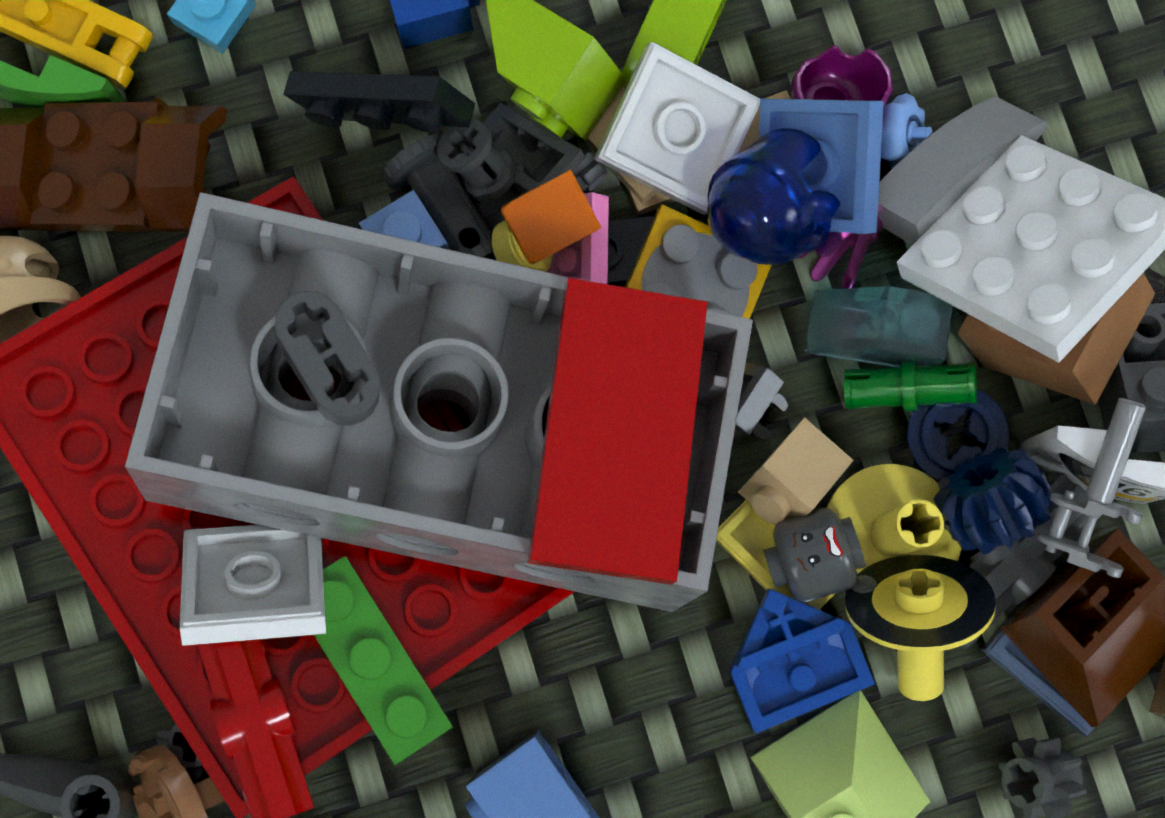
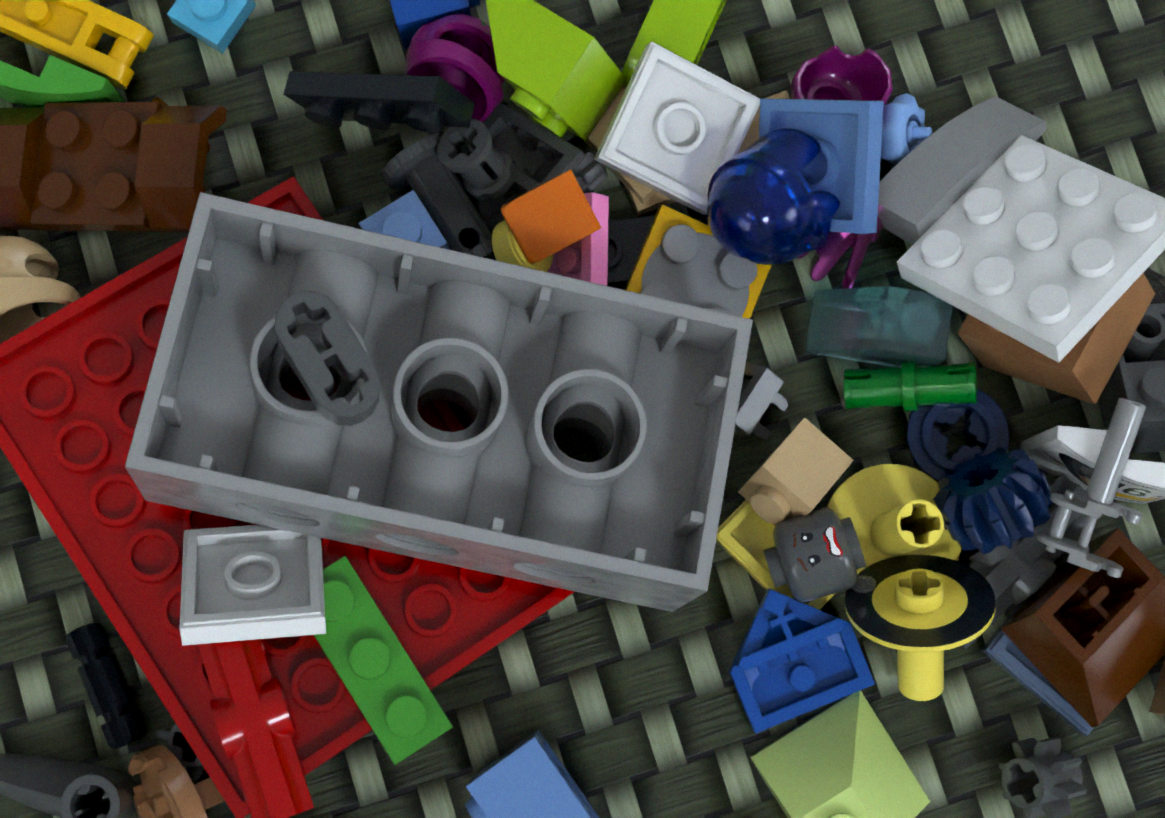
(105, 685): none -> black axle
(463, 55): none -> magenta helmet
(619, 433): red tile -> none

